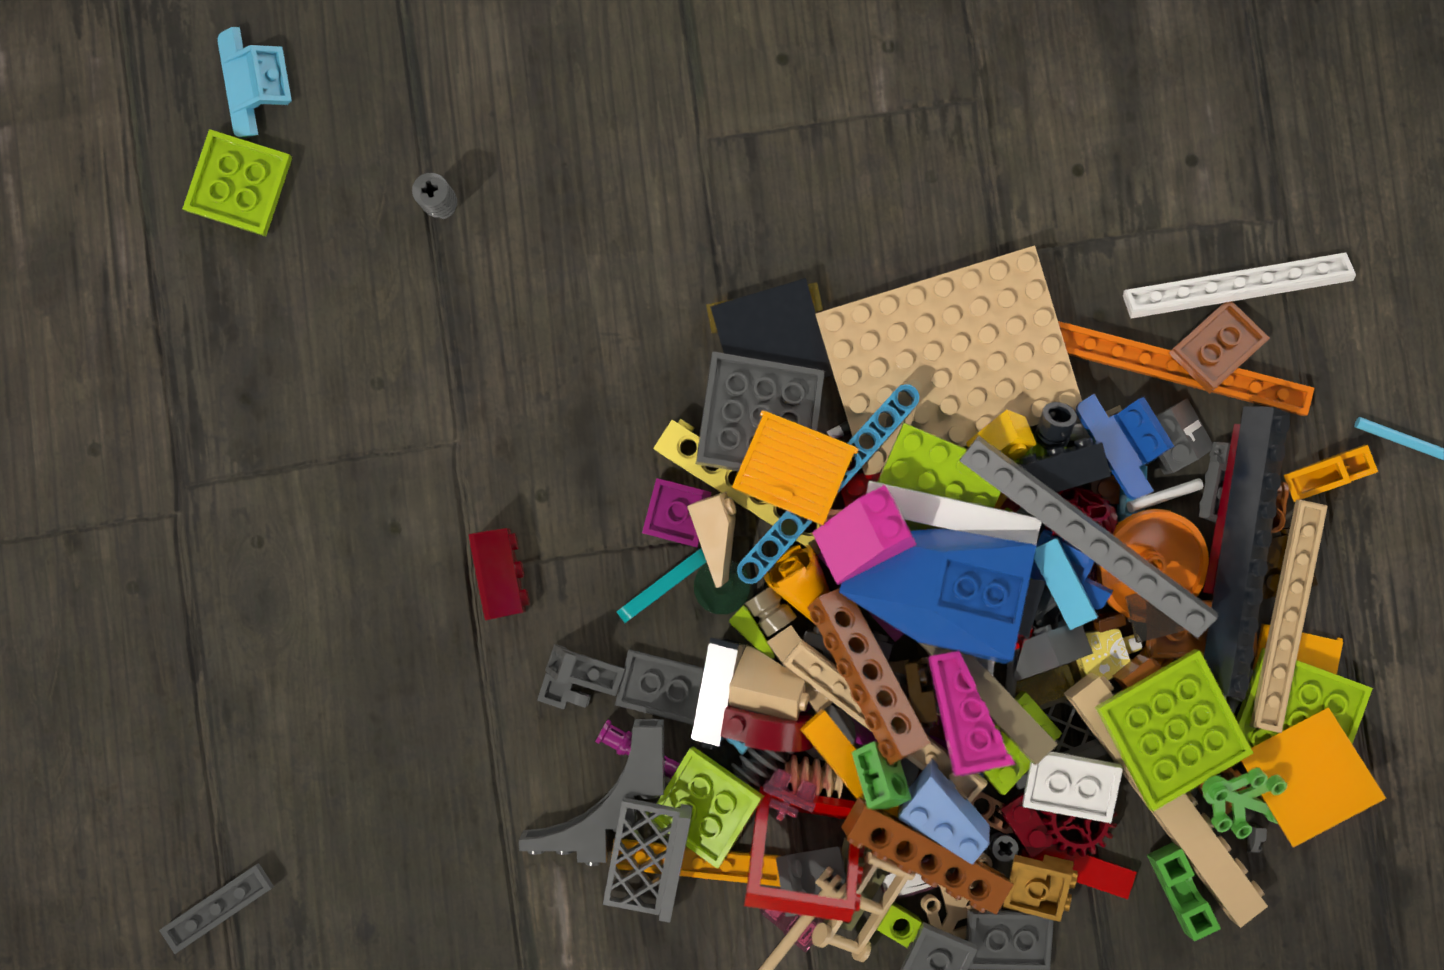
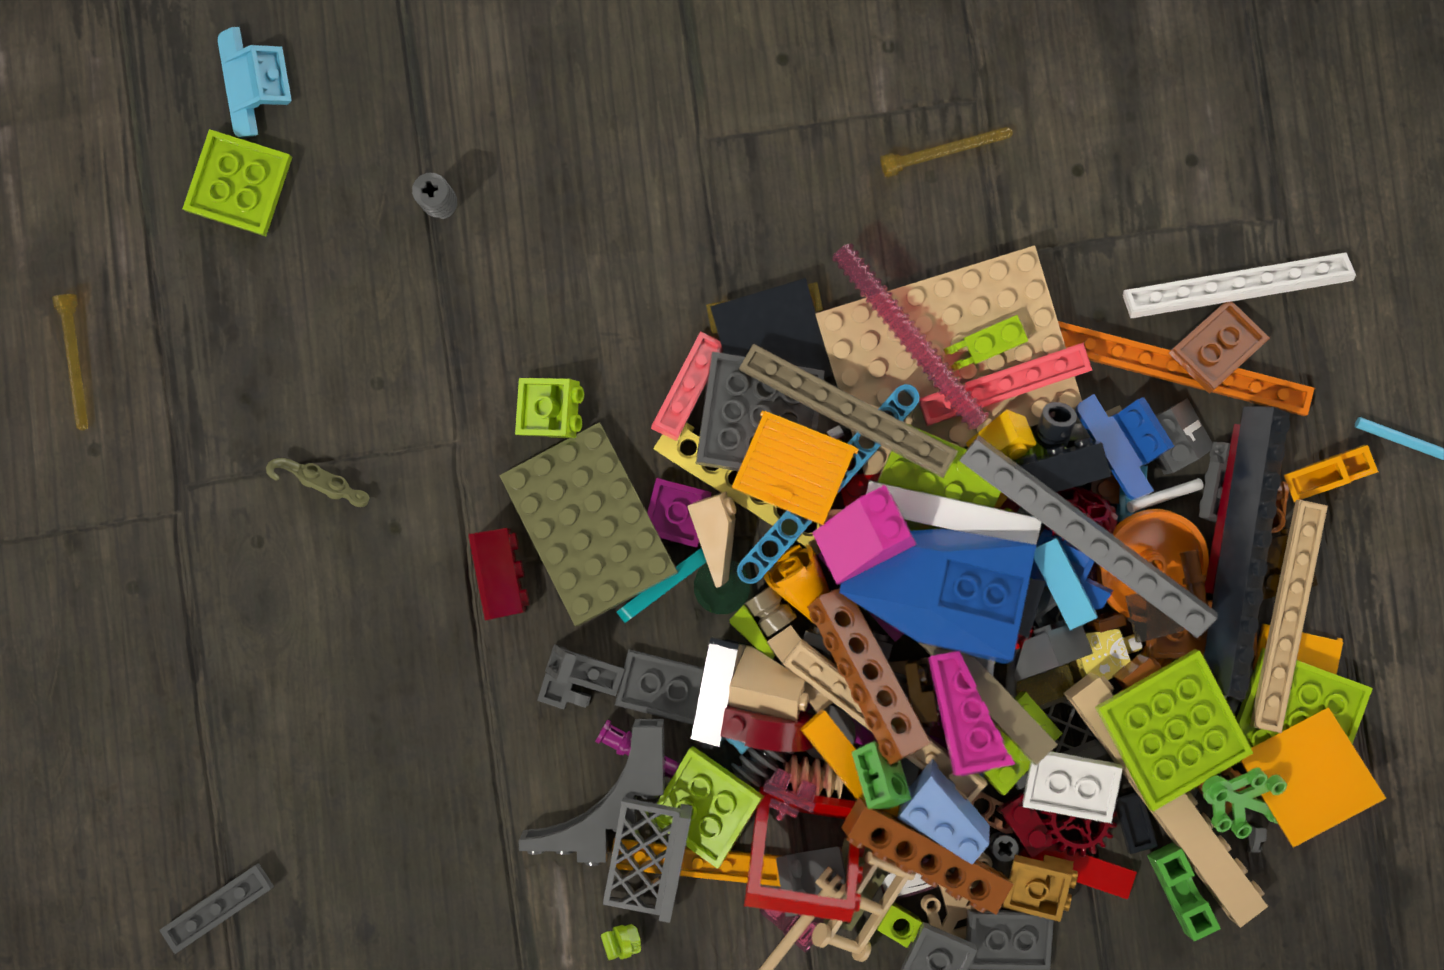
(66, 307): none -> clear yellow piece
(319, 479): none -> olive piece
(548, 407): none -> lime plate
(588, 524): none -> olive plate
(621, 942): none -> lime piece
(686, 387): none -> coral tile
(848, 411): none -> dark tan tile
(892, 164): none -> clear yellow piece
(910, 336): none -> clear pink piece
(989, 342): none -> lime hinge
(1012, 382): none -> coral tile
(1135, 823): none -> black tile
(1193, 574): none -> reddish brown pin

